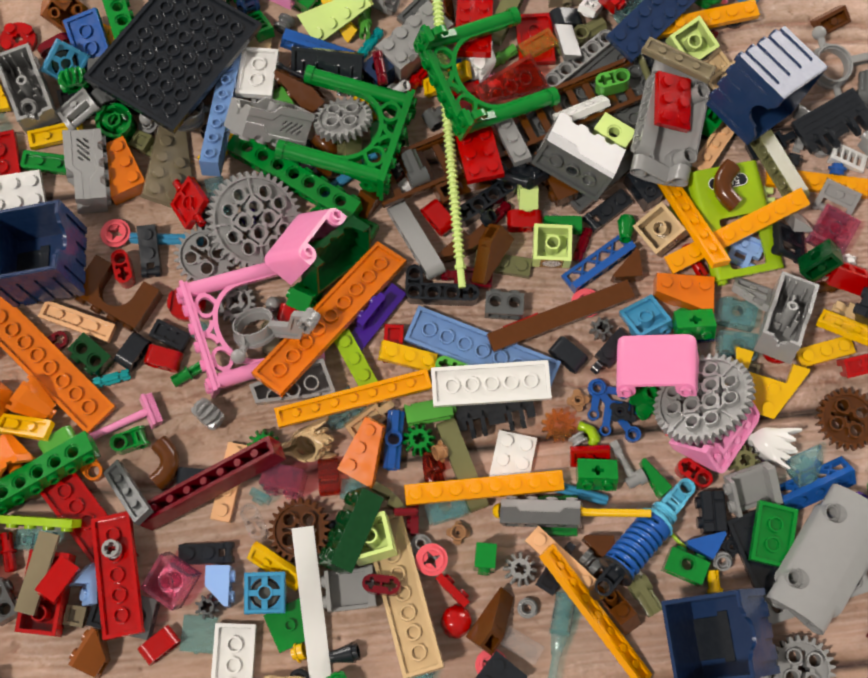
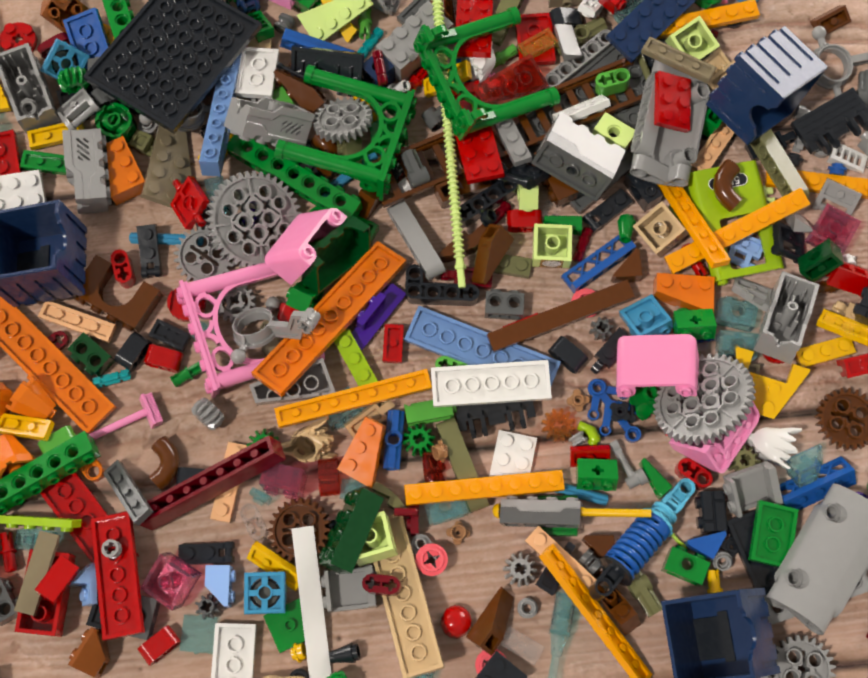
(75, 616): dark tan plate -> none
(112, 226): coral gear -> none
(131, 440): green piece -> none
(406, 356): yellow plate -> none
(437, 217): red beam -> none
(459, 596): red plate -> none
(485, 558): green brick -> none

